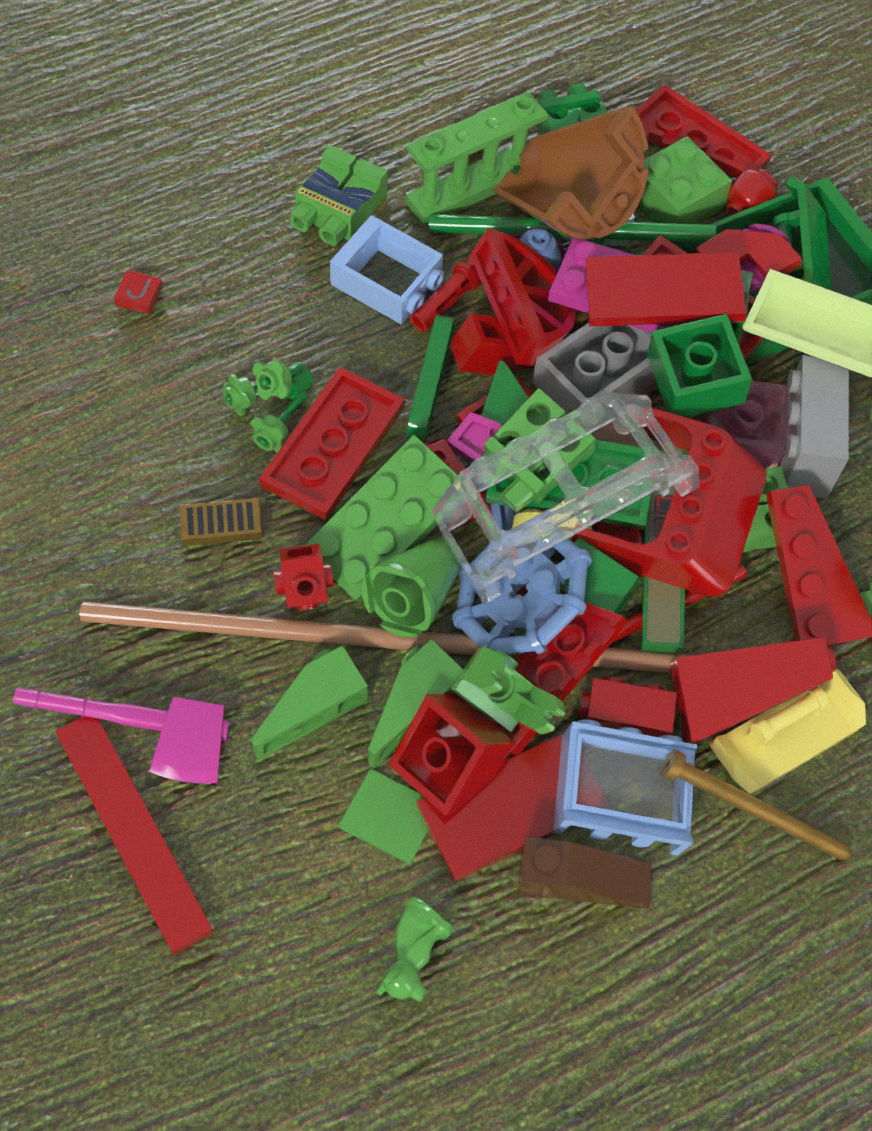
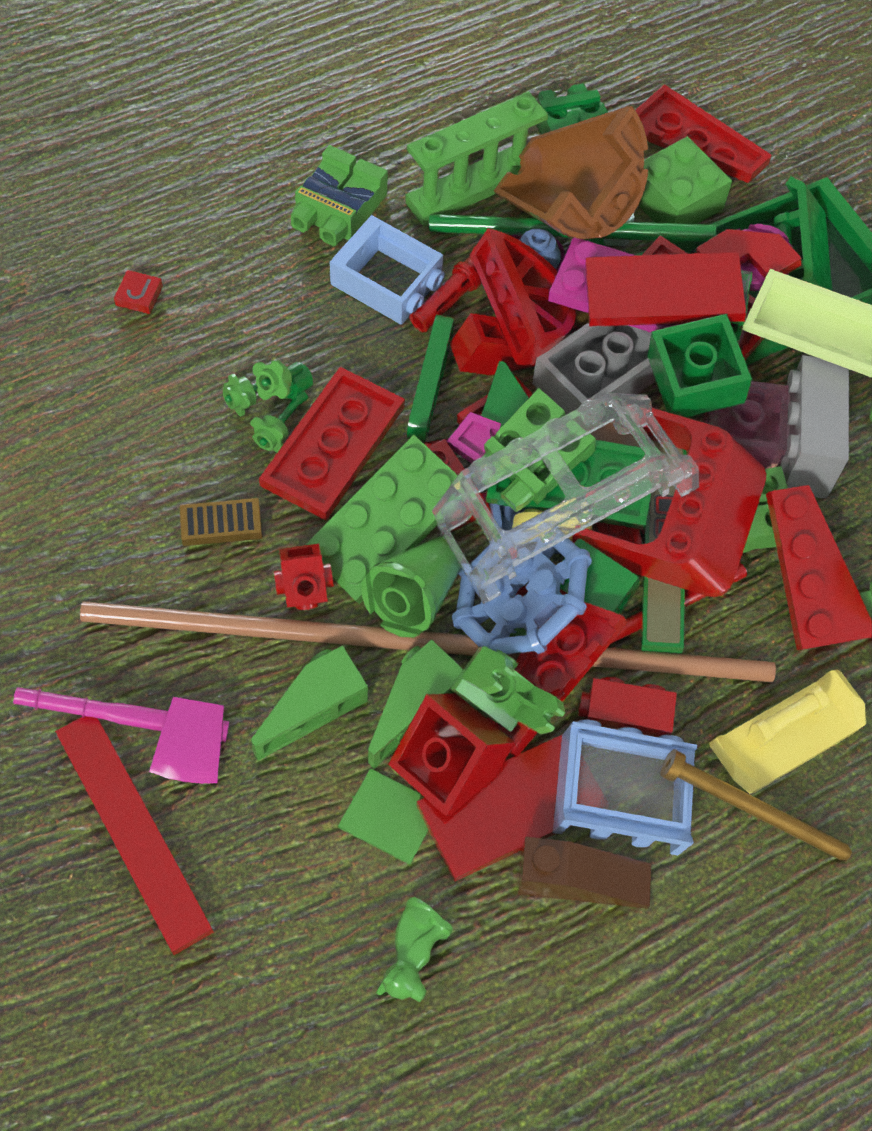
(741, 683): red slope -> none
(750, 190): red head -> none

